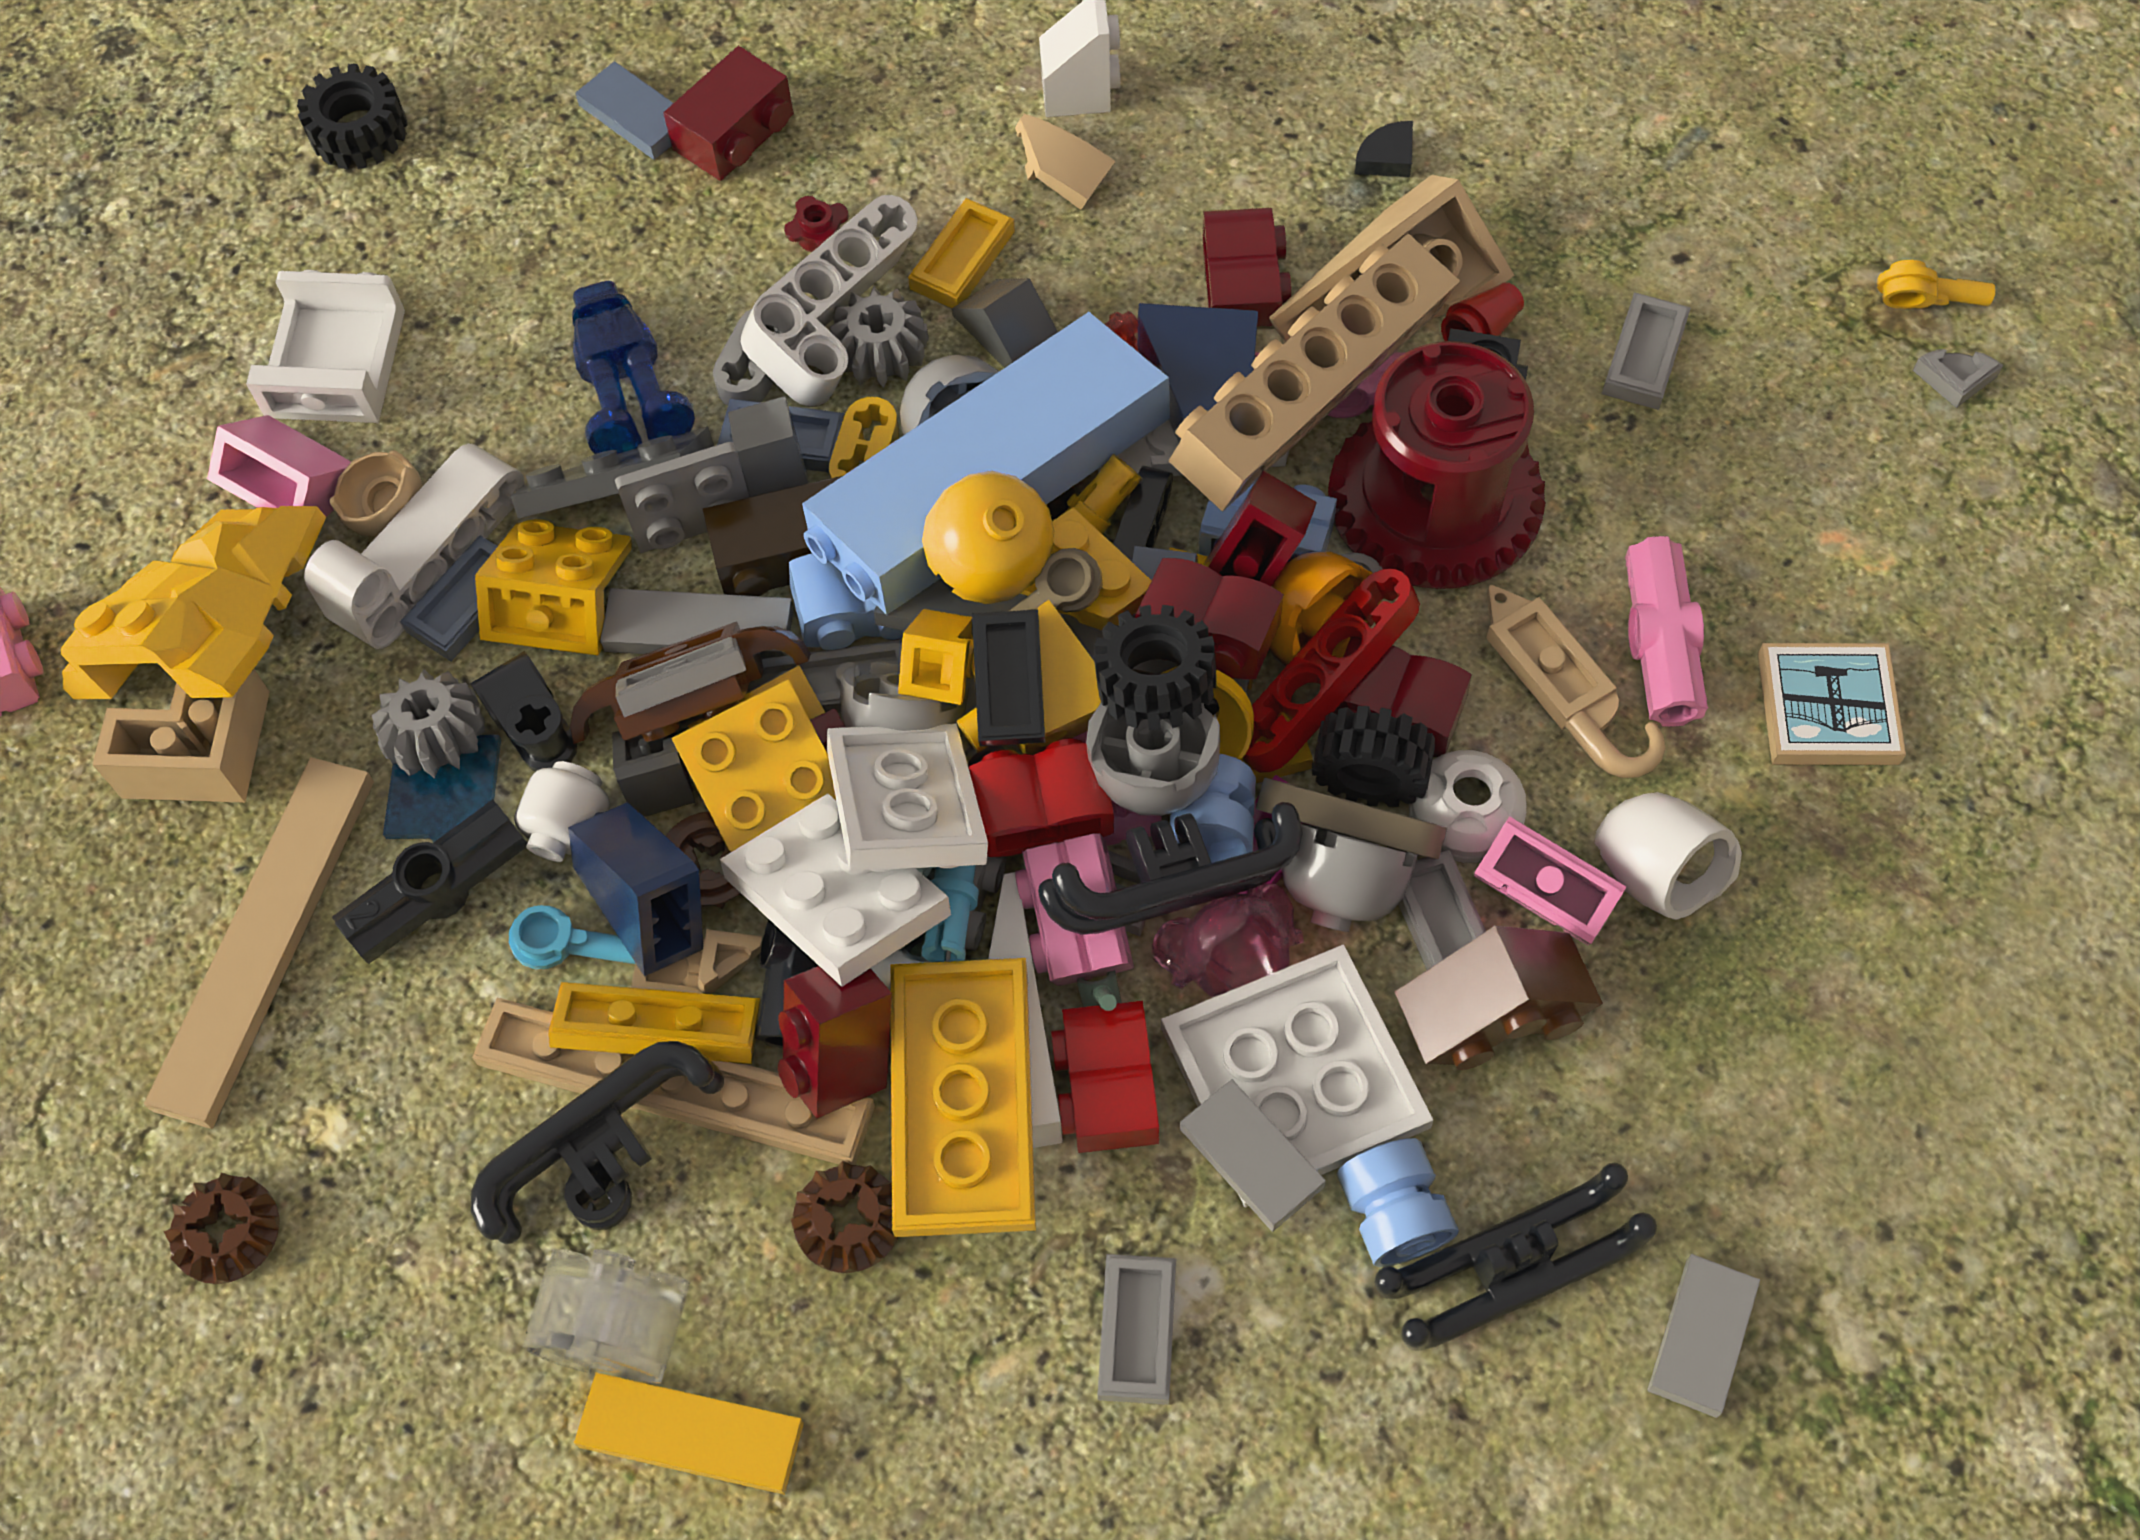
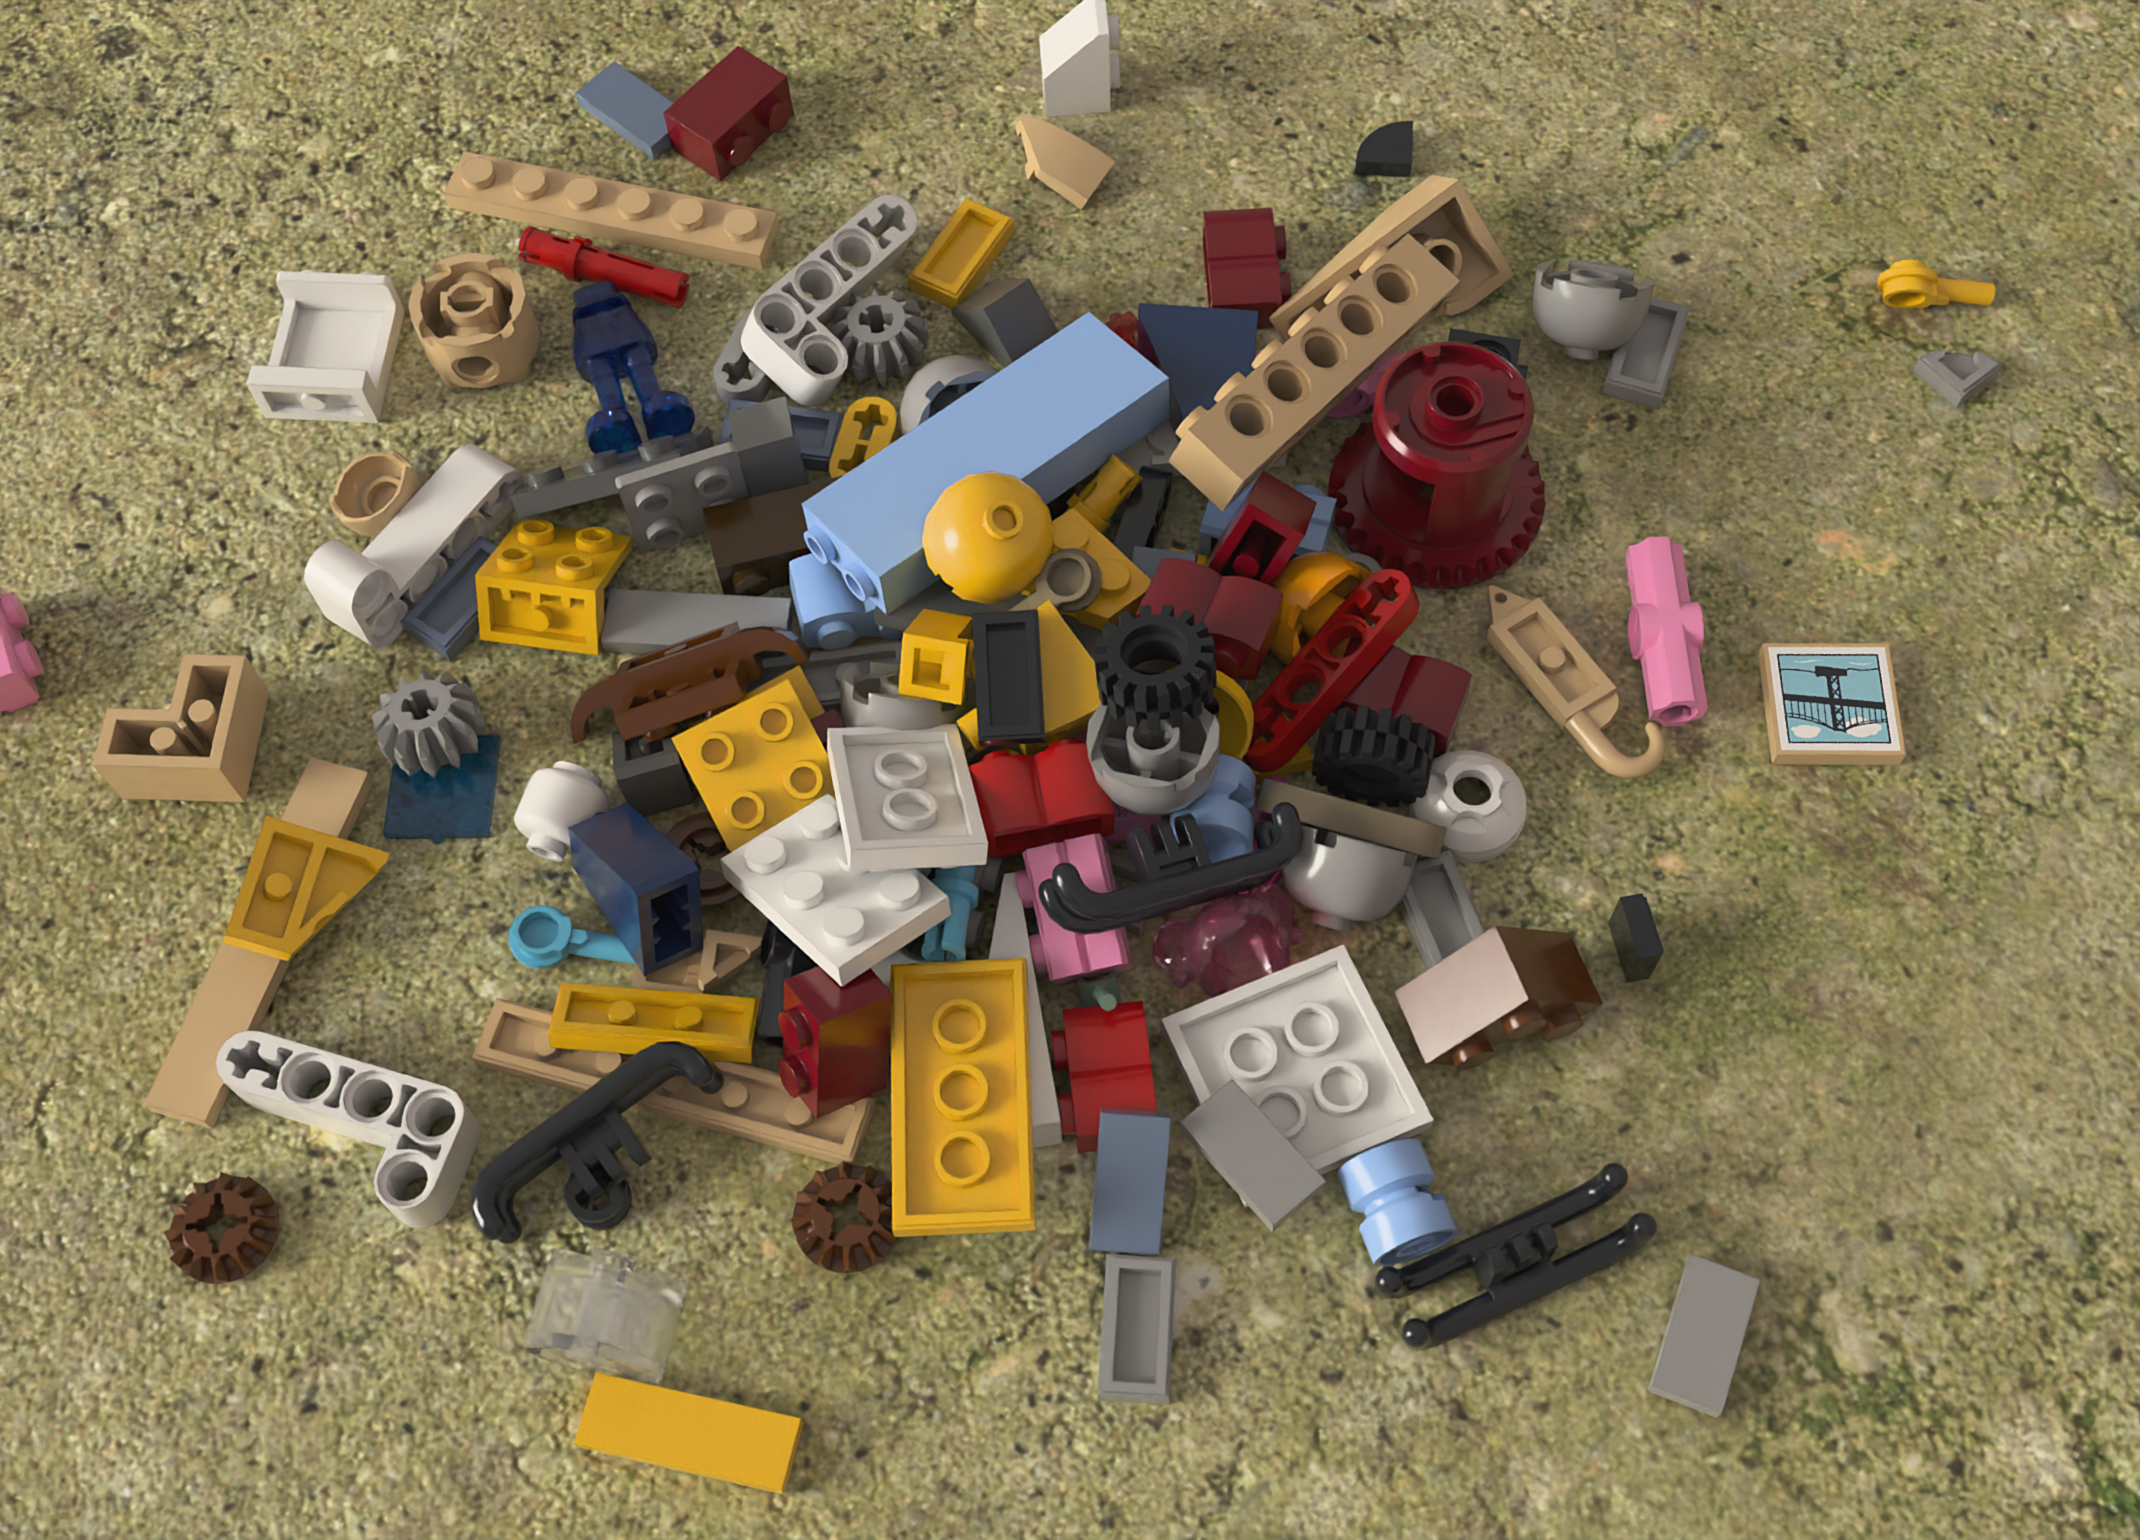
(197, 612): yellow wedge -> none
(274, 465): bright pink brick -> none
(297, 887): none -> yellow wing
(345, 1111): none -> white beam
(346, 94): black tyre -> none
(400, 905): black piece -> none
(475, 321): none -> tan brick
(526, 712): black piece -> none
(582, 260): none -> red pin
(612, 210): none -> tan plate
(679, 676): light grey tile -> none
(815, 222): dark red plate -> none
(1129, 1181): none -> sand blue tile
(1485, 312): red cone -> none
(1549, 881): bright pink brick -> none
(1589, 306): none -> light grey cylinder
(1635, 937): none -> black tile
(1650, 843): white piece -> none

